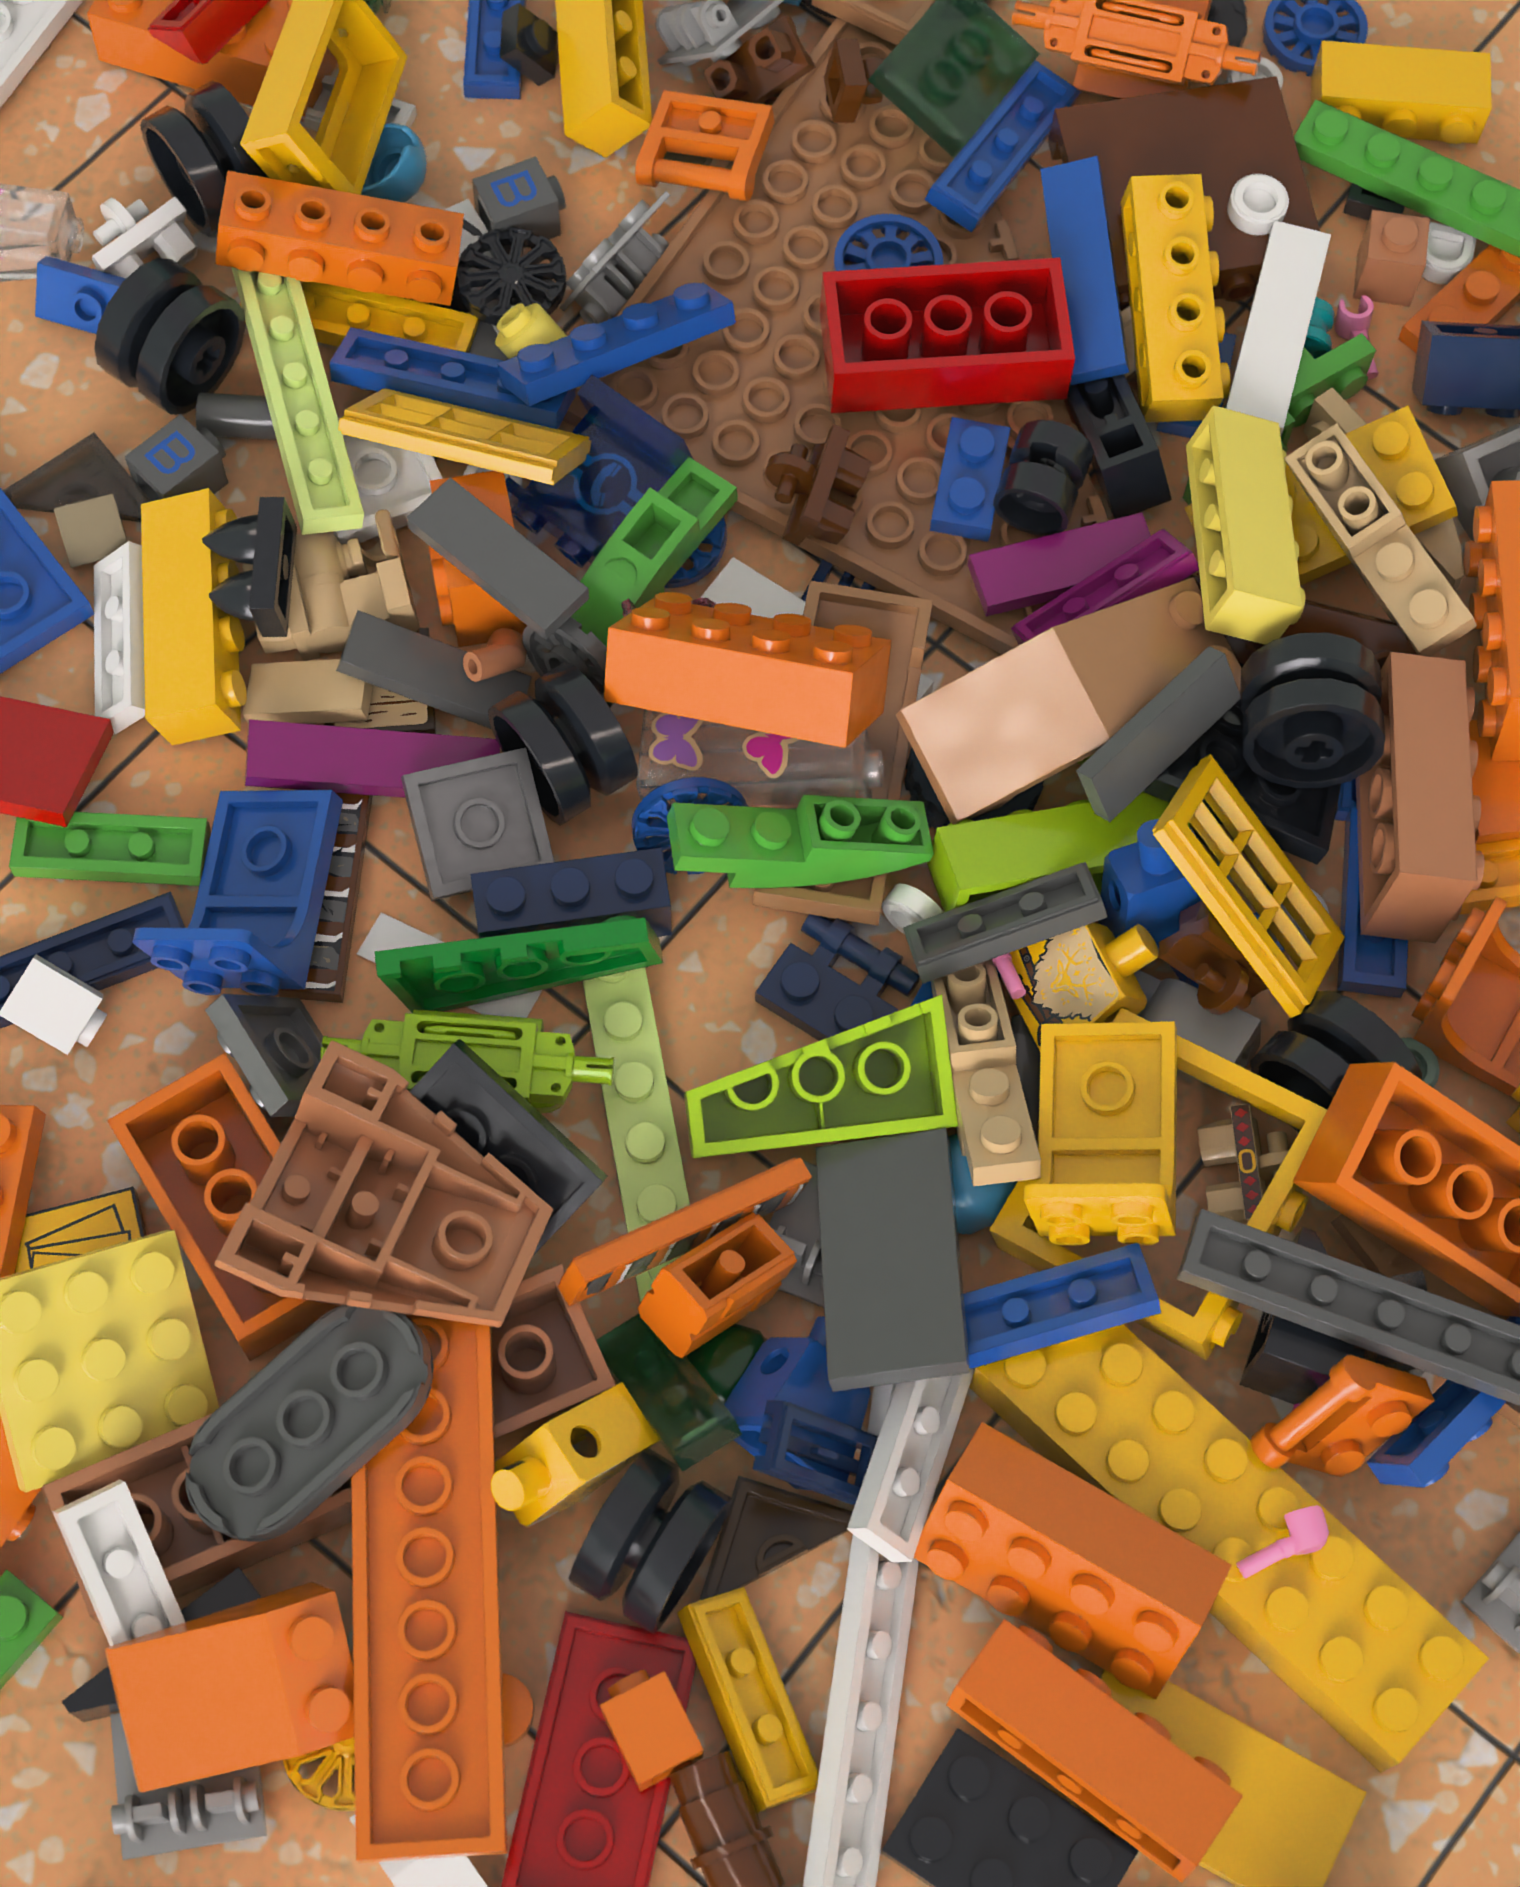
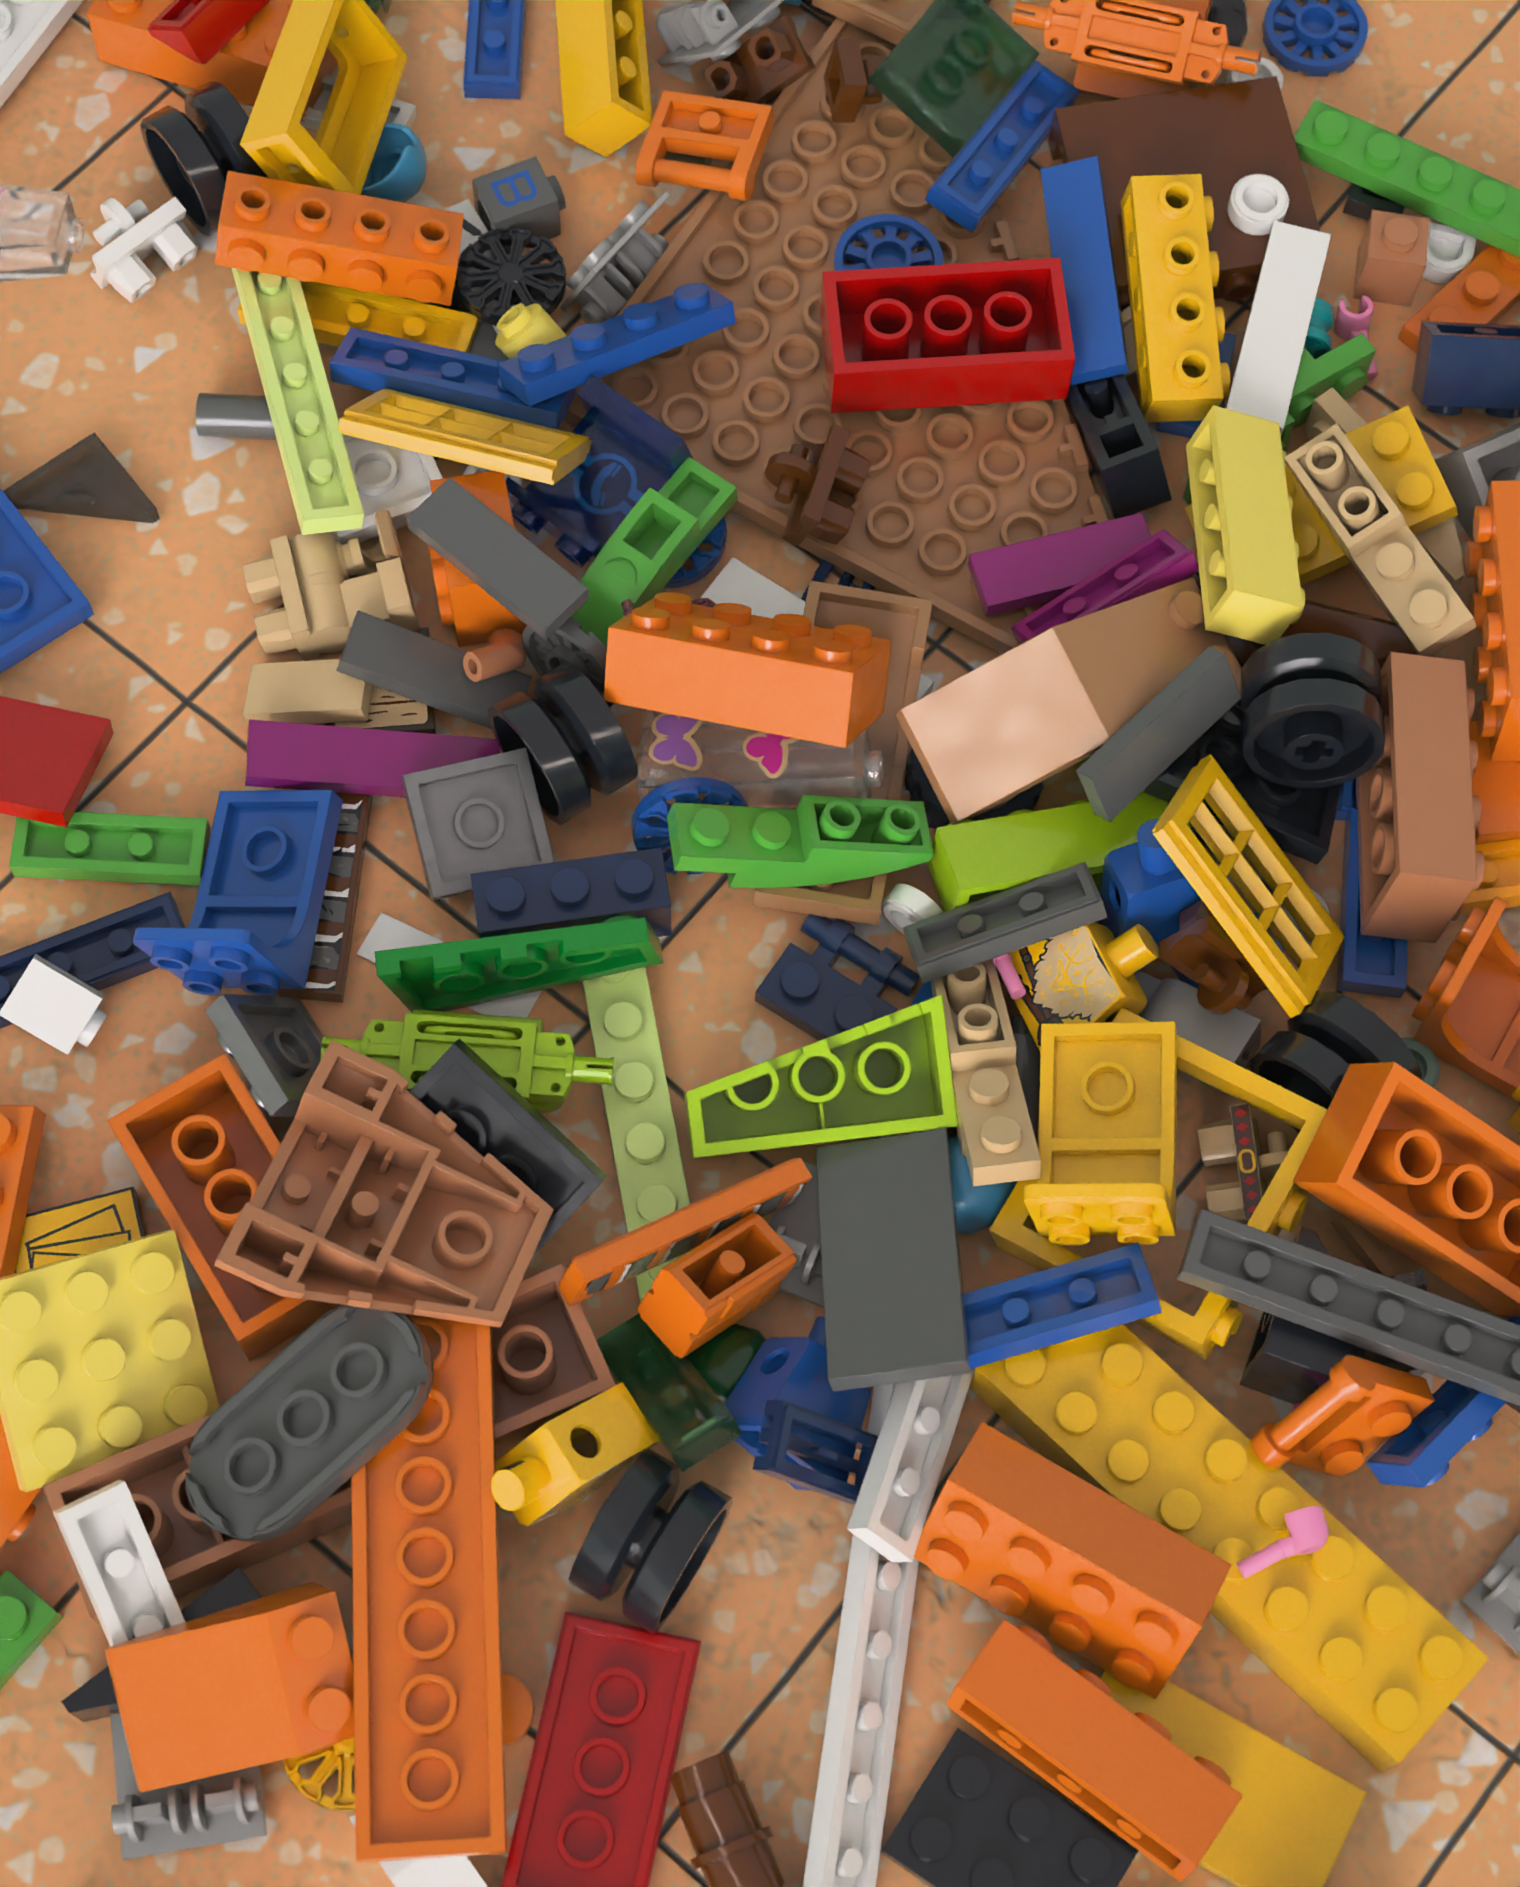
(73, 293): blue plate -> none
(90, 529): dark tan tile -> none
(119, 637): white plate -> none
(169, 335): black wheel -> none
(178, 461): dark grey brick -> none
(188, 640): yellow brick -> none
(269, 546): black tile -> none
(528, 44): black plate -> none
(650, 1728): orange brick -> none
(749, 1699): yellow tile -> none
(766, 1532): dark brown tile -> none
(969, 479): blue plate -> none
(1043, 477): black wheel -> none
(1407, 89): yellow brick -> none

